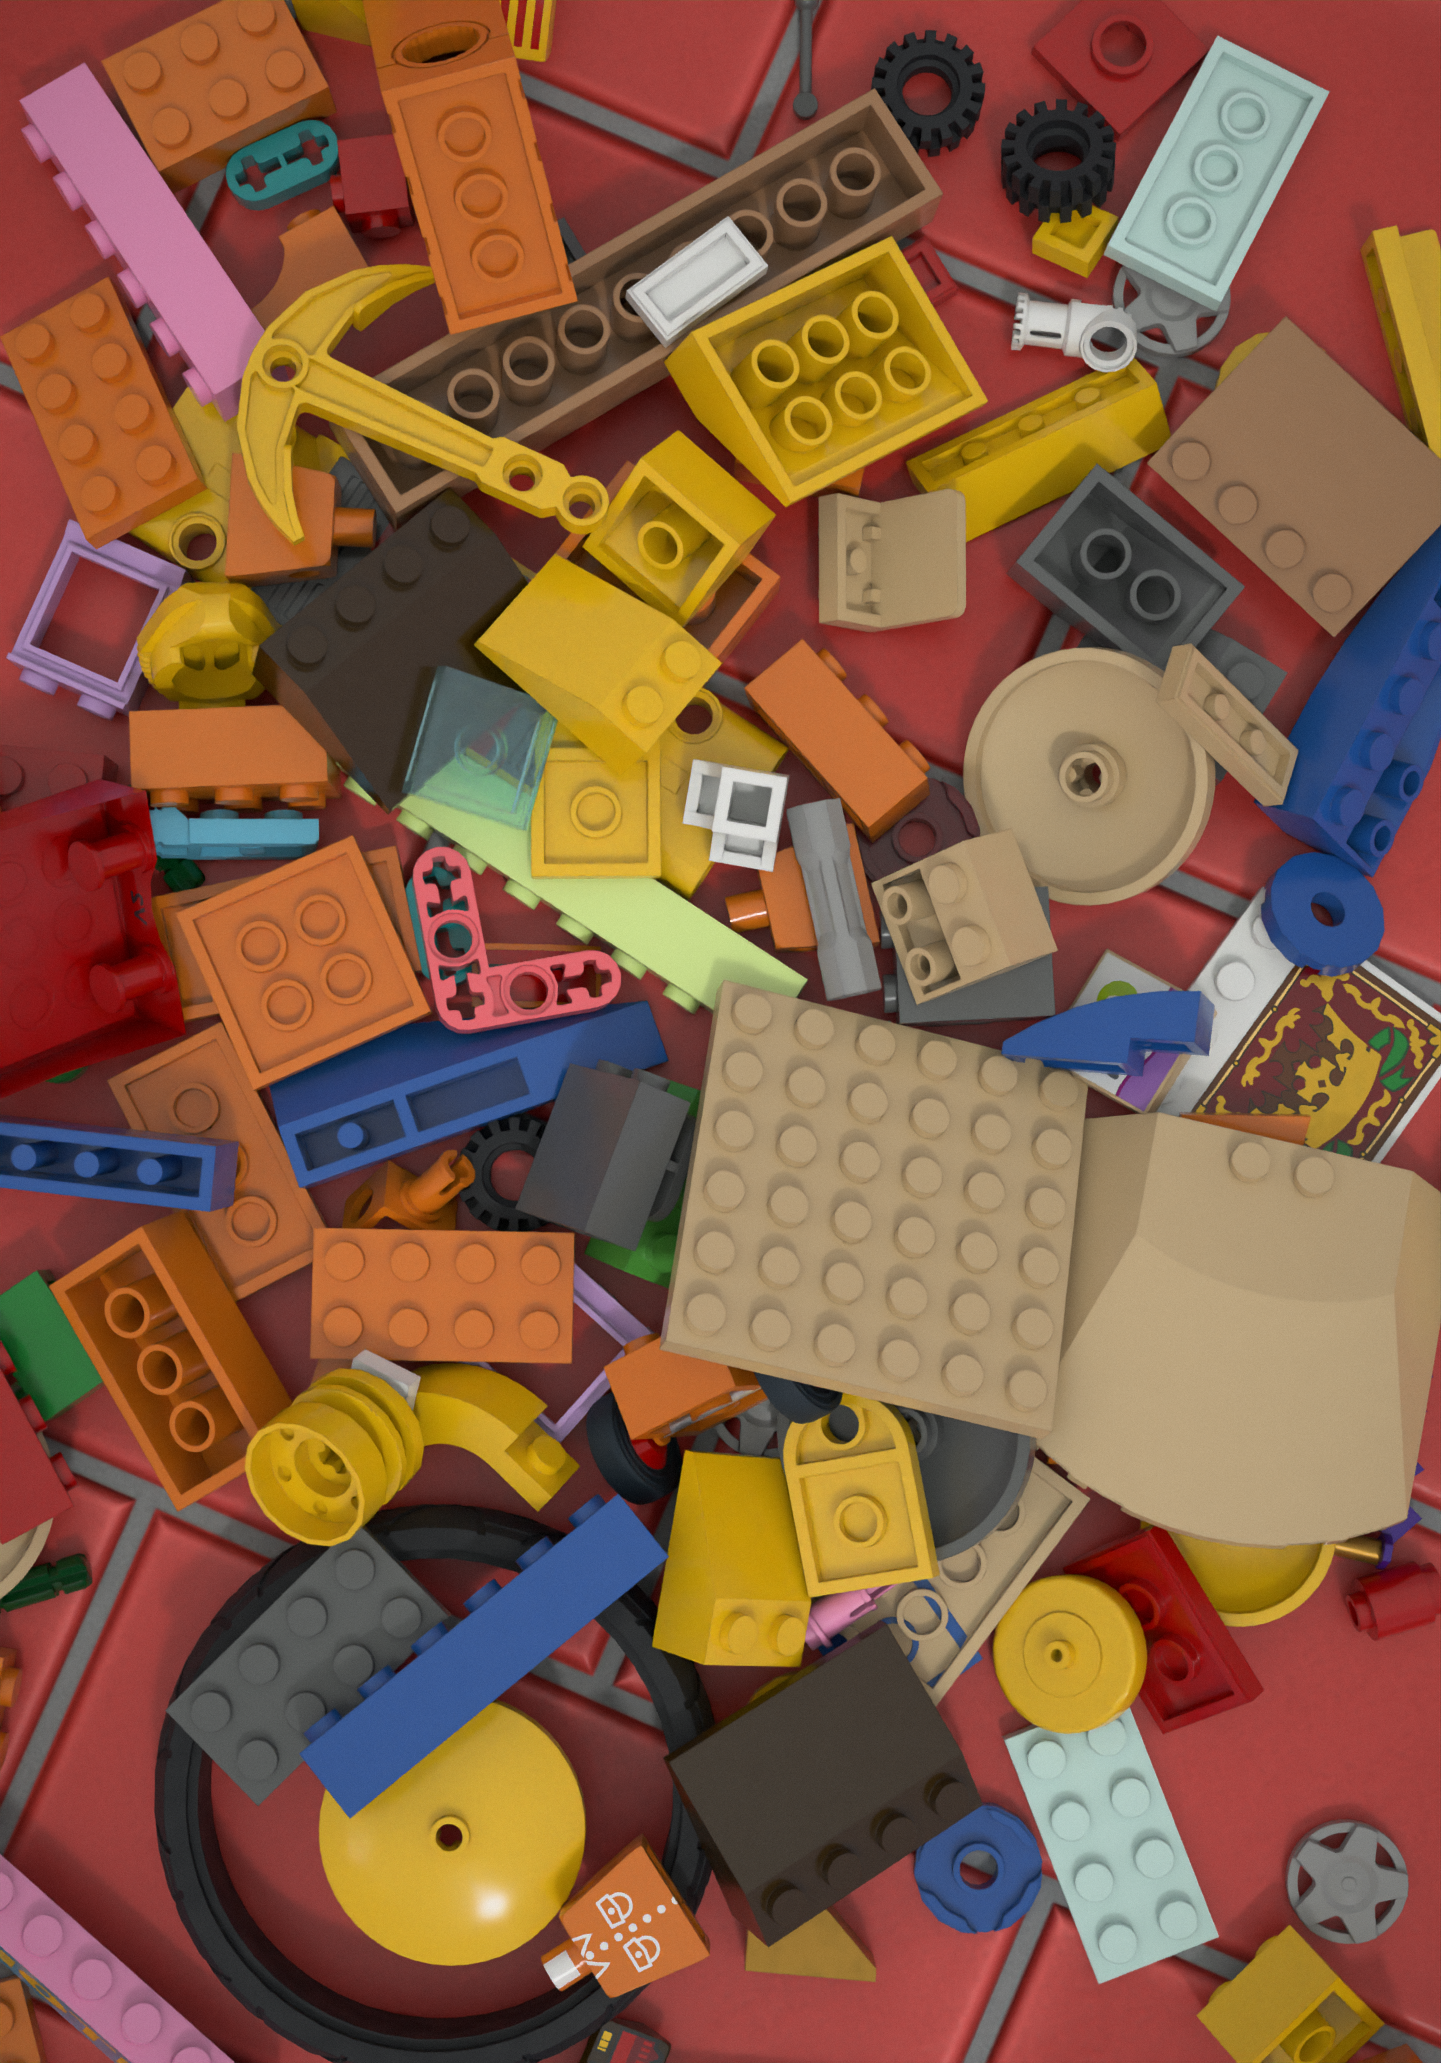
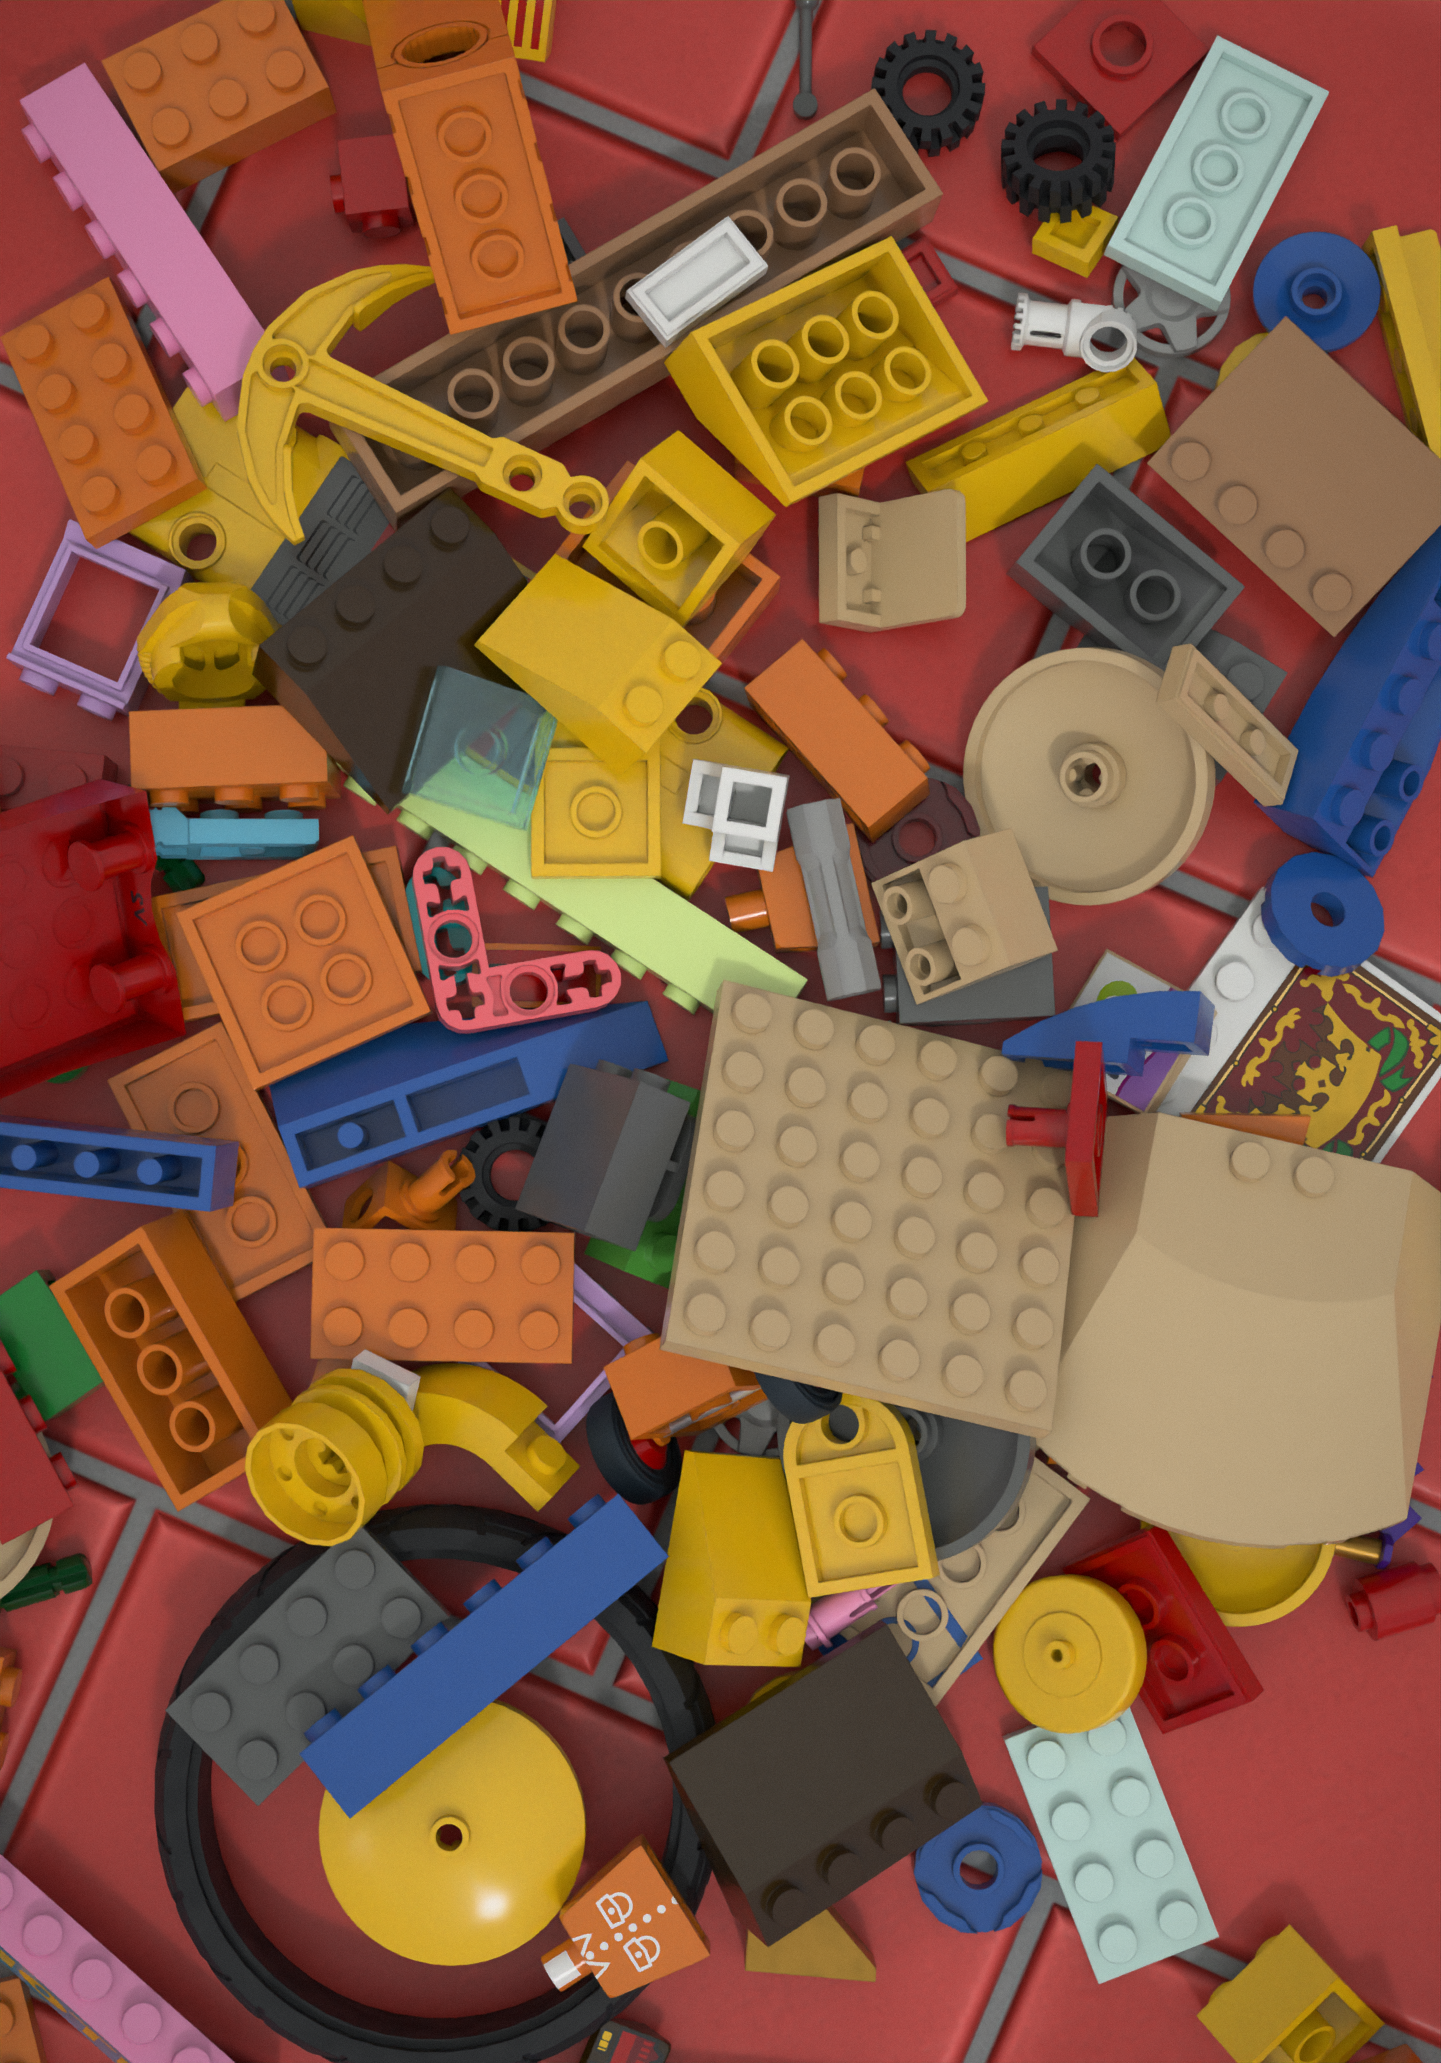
(263, 556): orange torso -> none
(278, 151): teal beam -> none
(314, 253): orange arch -> none
(1077, 1128): none -> red tile
(1324, 267): none -> blue dish
(1347, 1881): light grey wheel -> none

